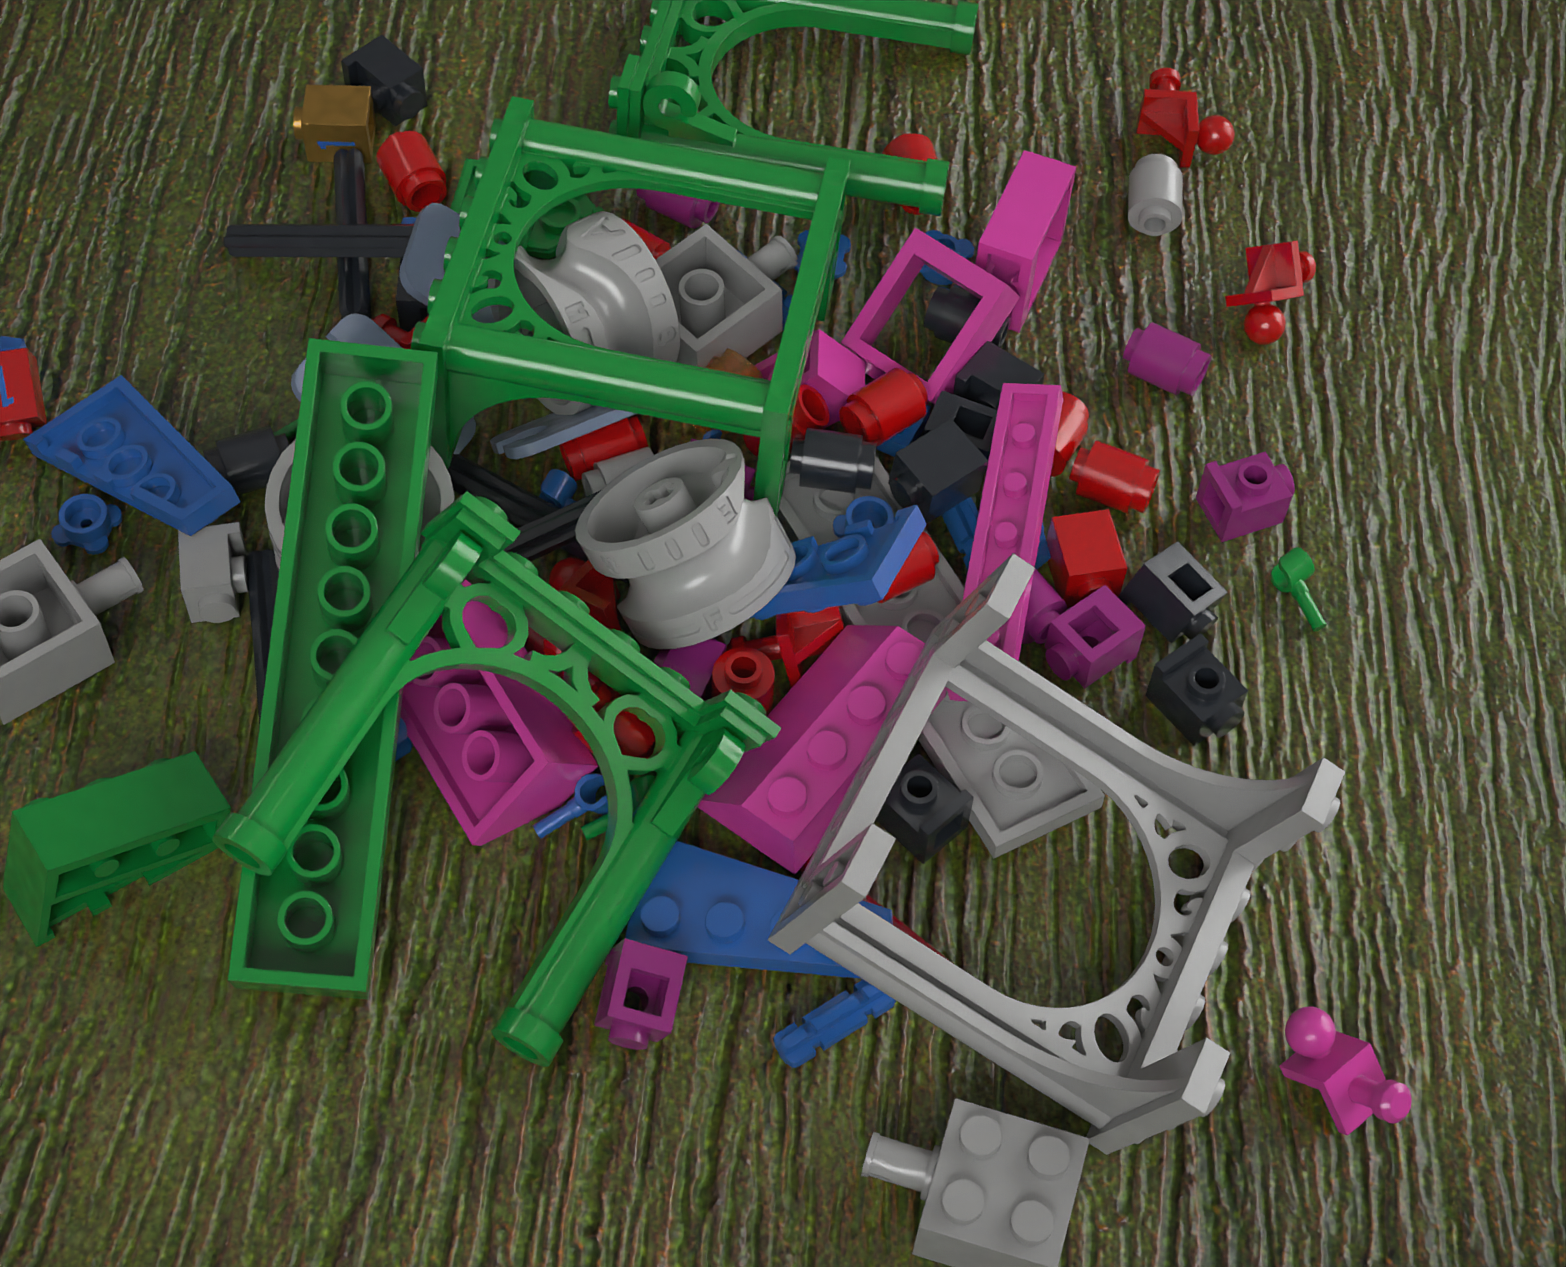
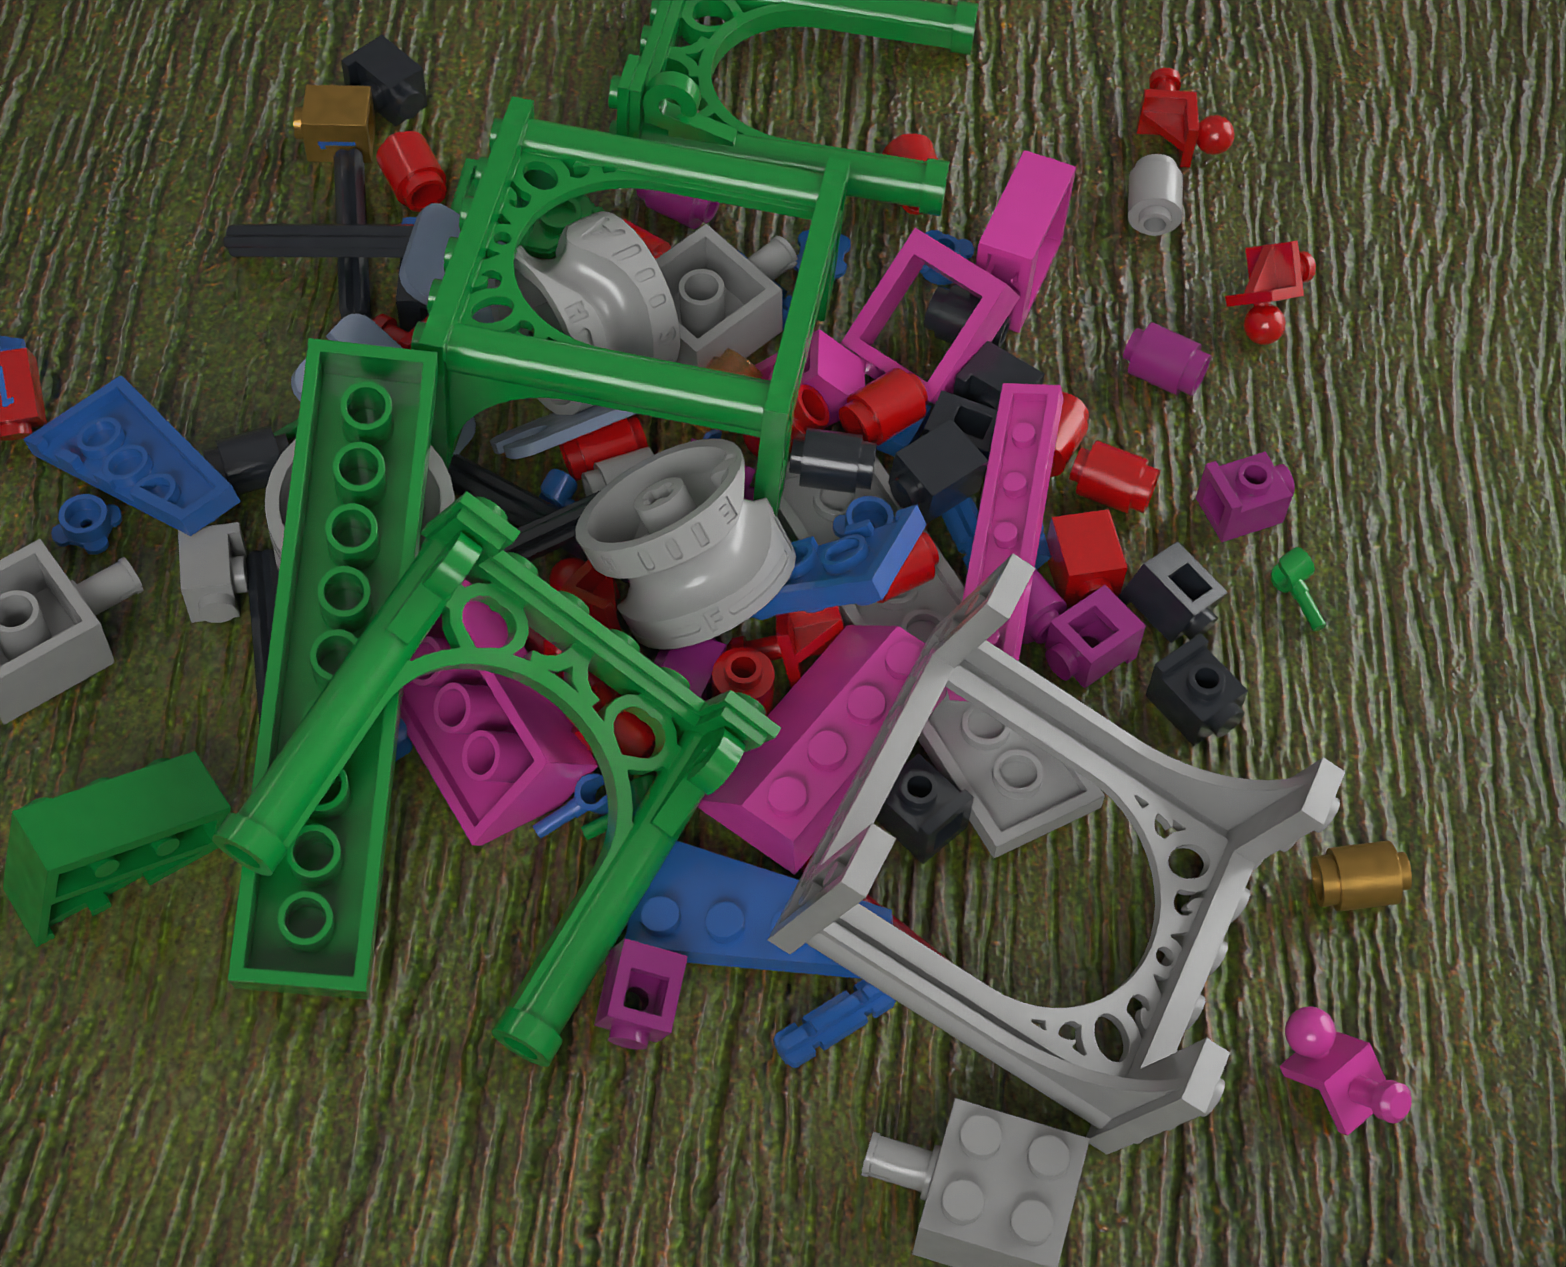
(1360, 876): none -> pearl gold brick

